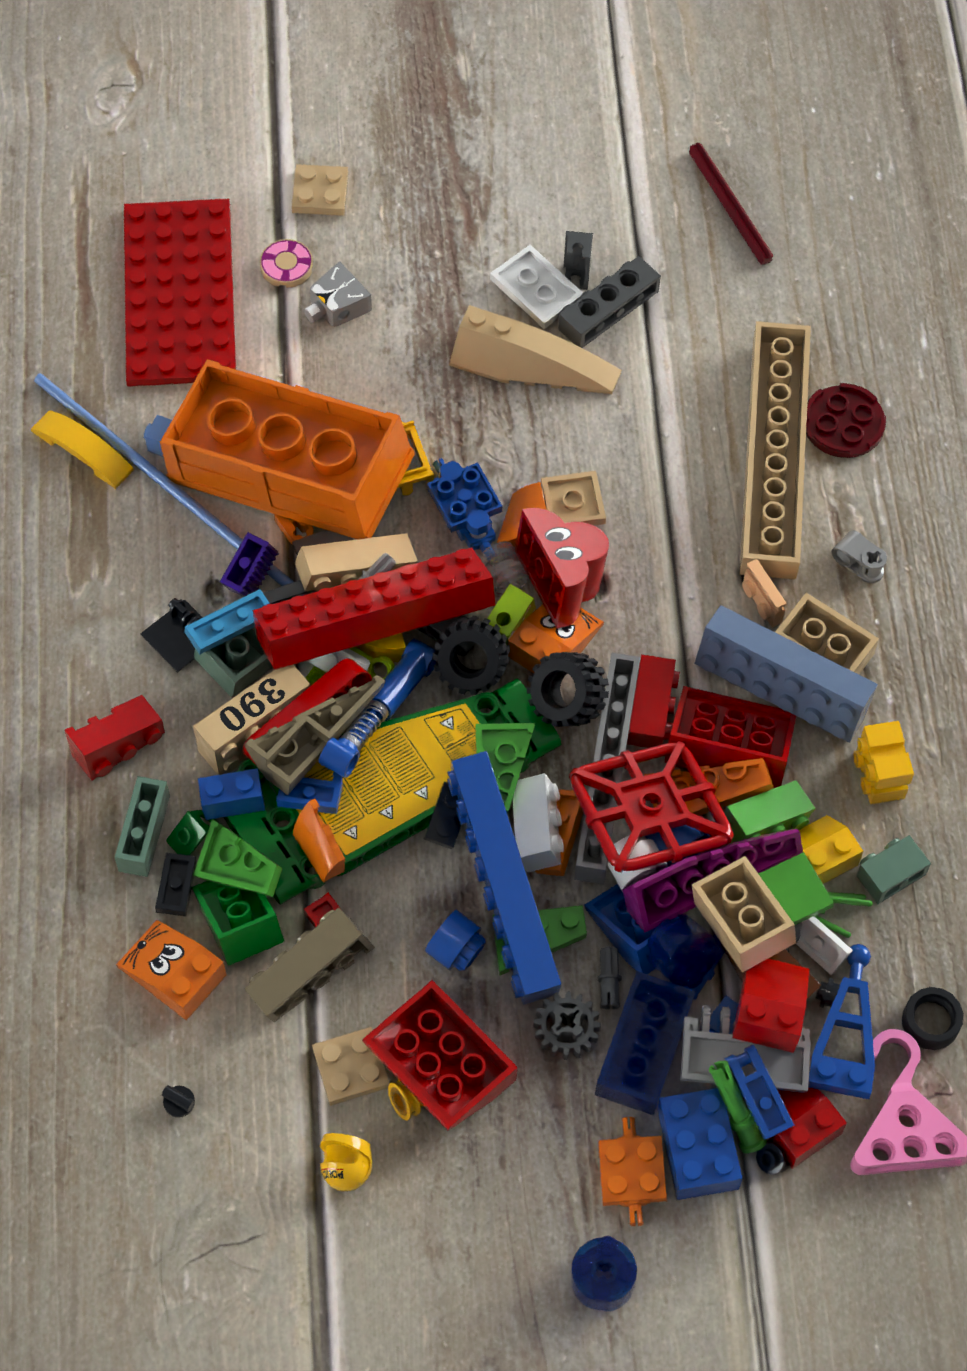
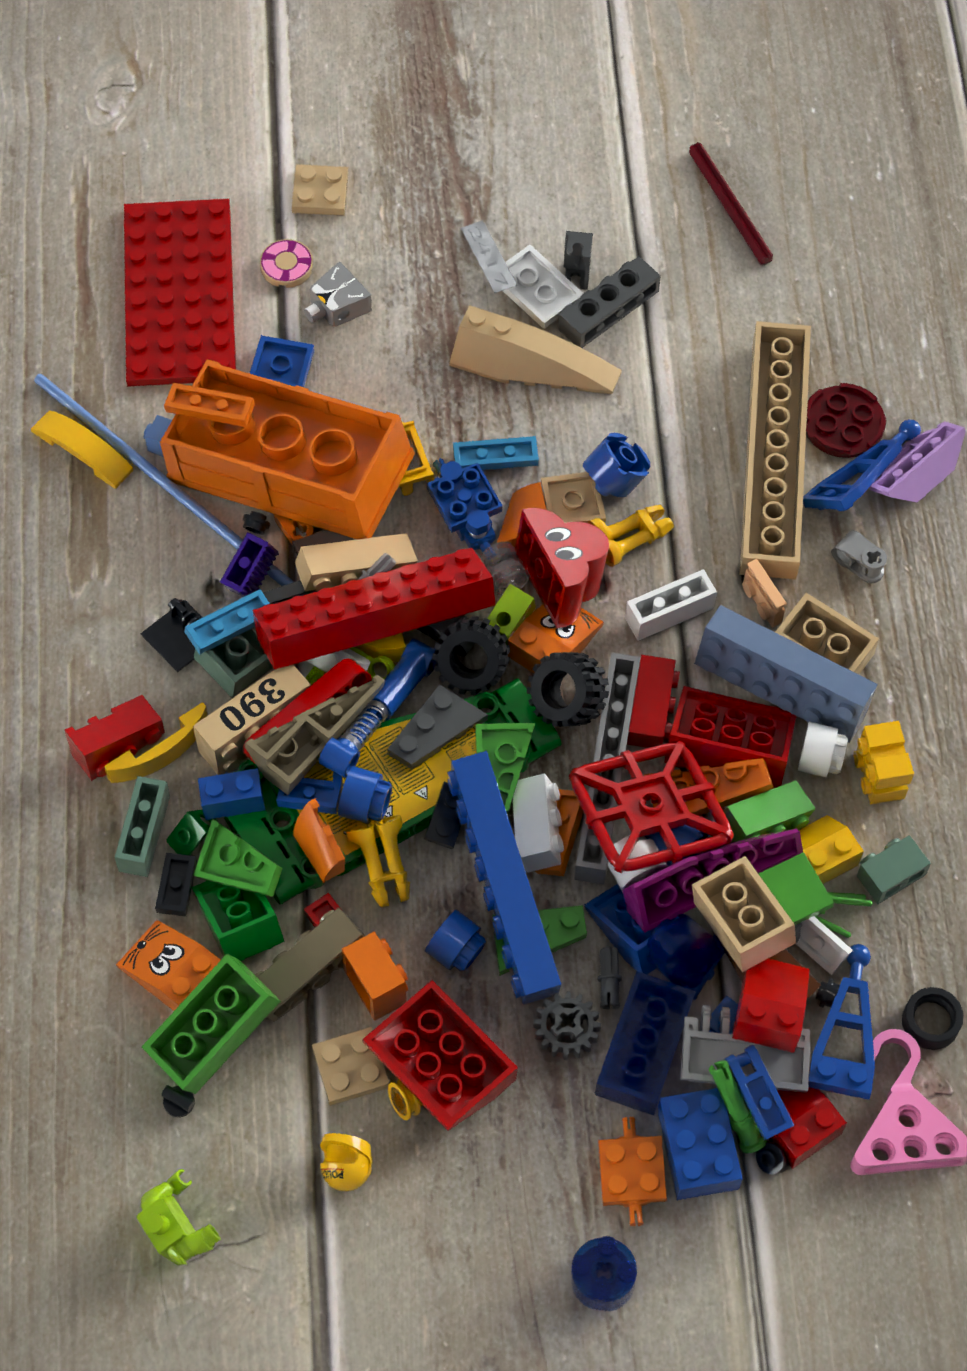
(128, 767): none -> yellow slope
(169, 1226): none -> lime torso
(209, 404): none -> orange plate
(210, 1024): none -> bright green brick
(255, 522): none -> black plate
(282, 360): none -> blue plate
(364, 796): none -> blue piece
(365, 837): none -> yellow piece
(375, 975): none -> orange piece
(433, 726): none -> dark grey wing
(488, 256): none -> sticker
(497, 453): none -> dark azure plate
(617, 466): none -> blue brick
(641, 519): none -> yellow piece
(670, 604): none -> white brick
(822, 750): none -> white piece
(872, 463): none -> blue plate
(922, 463): none -> lavender wedge

